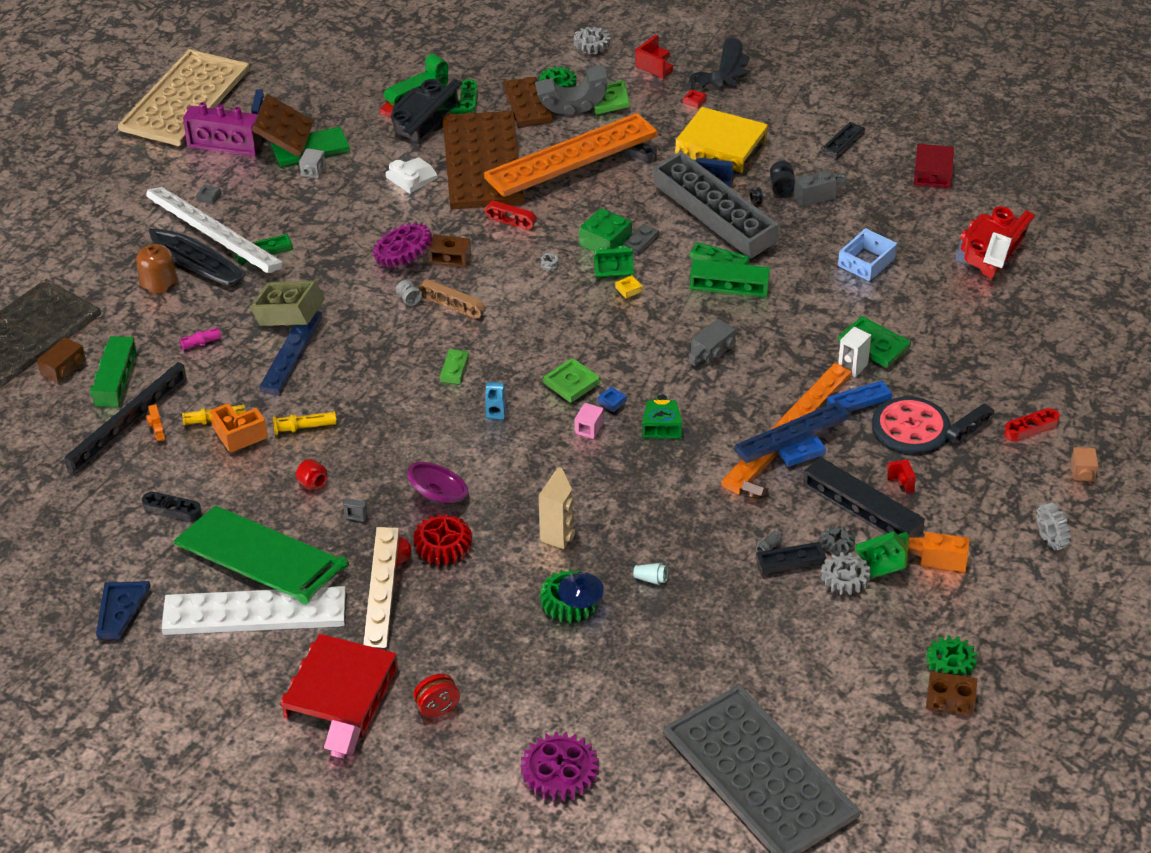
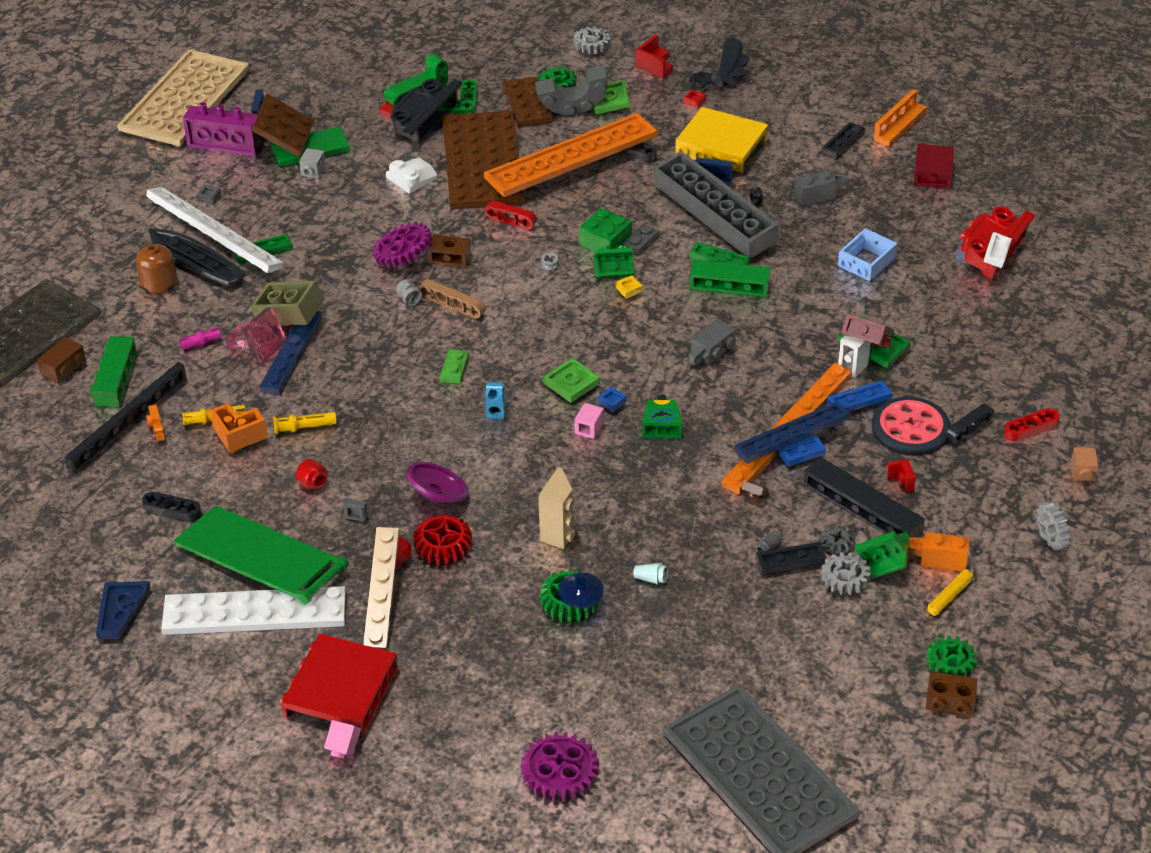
(261, 334): none -> clear pink tile
(436, 695): red head -> none
(782, 178): black wheel -> none
(867, 330): none -> panel
(898, 119): none -> orange fence
(950, 592): none -> yellow axle

